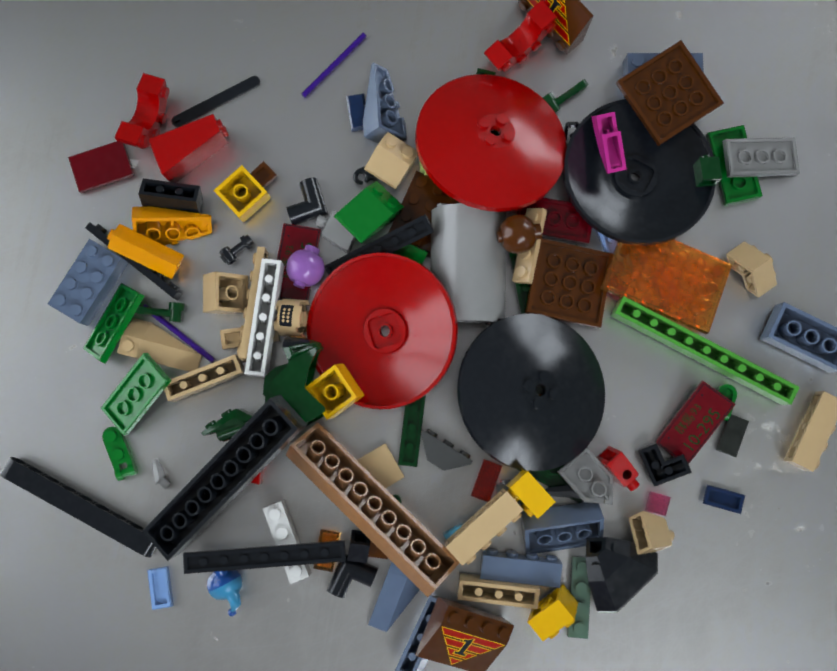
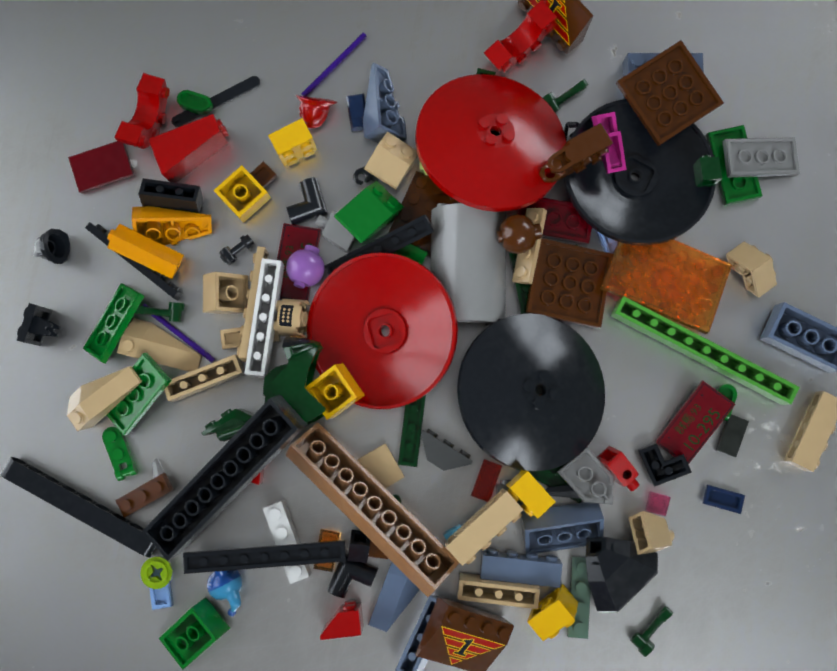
(36, 325): none -> black plate
(53, 246): none -> black piece
(88, 283): sand blue brick -> none
(99, 397): none -> tan wedge
(144, 495): none -> reddish brown plate
(148, 569): none -> lime gear
(194, 102): none -> green tile
(194, 633): none -> green slope
(293, 142): none -> yellow brick
(314, 110): none -> red piece
(345, 622): none -> red slope
(578, 153): none -> reddish brown brick
(642, 641): none -> dark green brick

